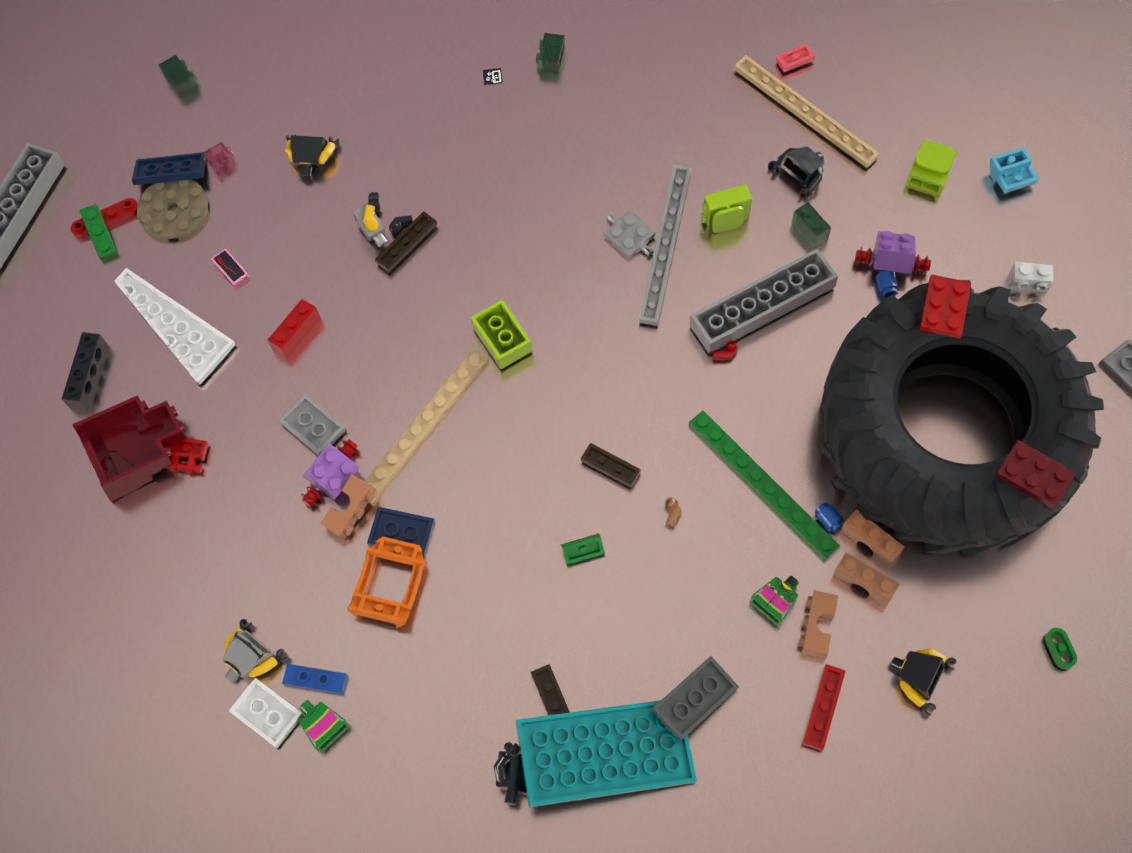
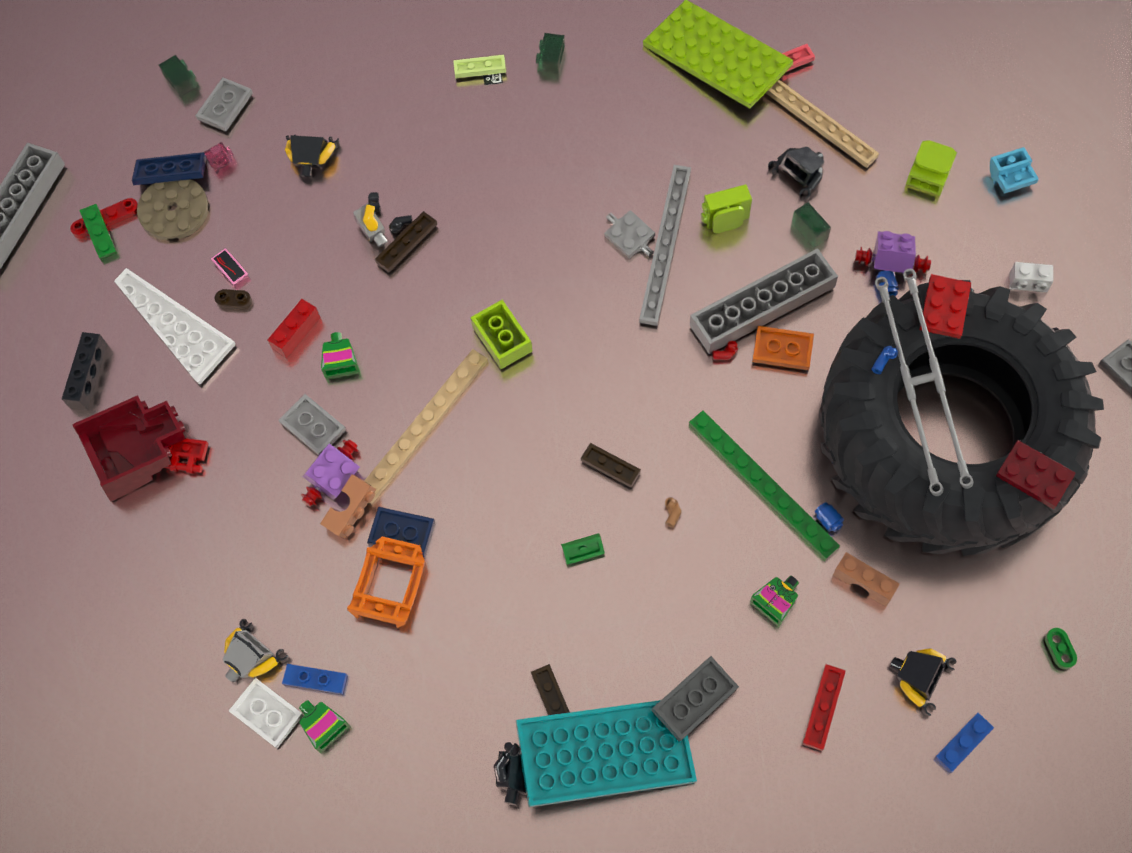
(224, 104): none -> light grey plate
(232, 300): none -> dark brown plate
(338, 357): none -> green torso
(479, 66): none -> yellowish green plate
(718, 53): none -> lime plate
(783, 348): none -> orange plate
(820, 606): nougat arch -> none
(884, 546): nougat arch -> none
(887, 352): none -> blue arm
(935, 375): none -> light grey bar
(964, 742): none -> blue plate

